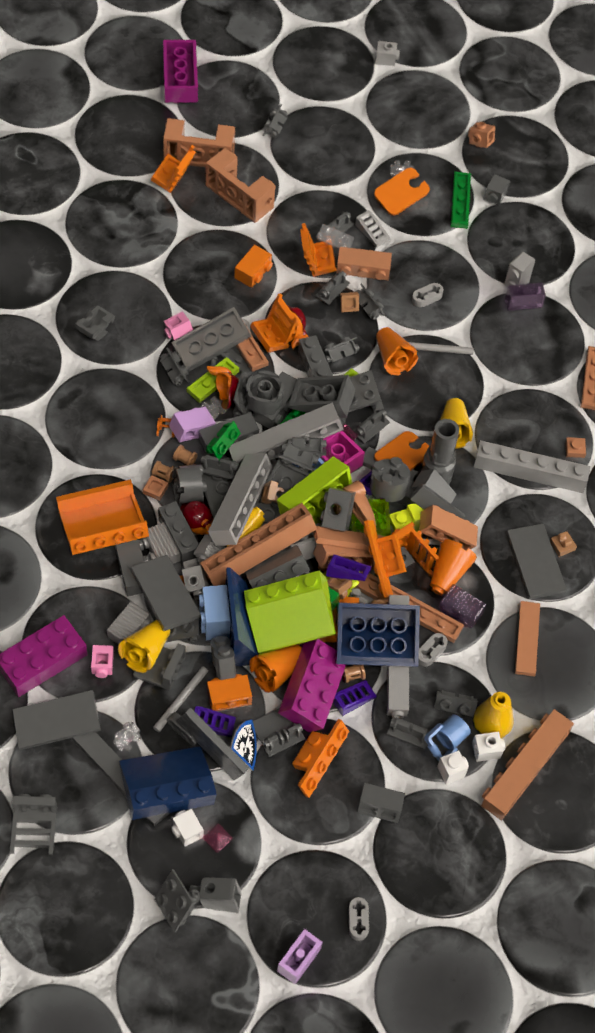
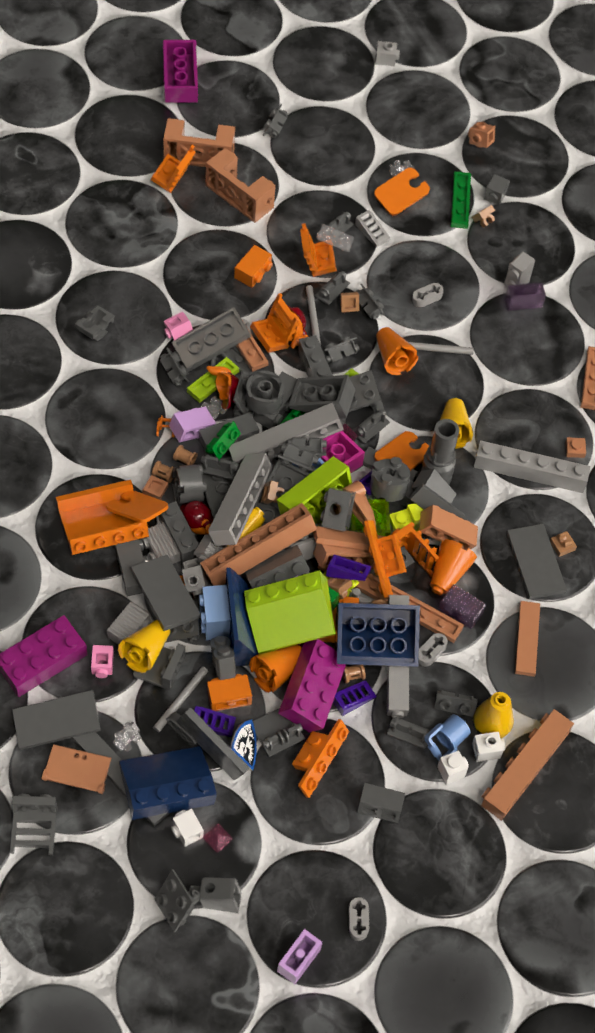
(77, 770): none -> nougat door
(139, 508): none -> orange piece
(312, 312): none -> light grey bar
(364, 263): nougat brick -> none
(483, 215): none -> medium nougat tile

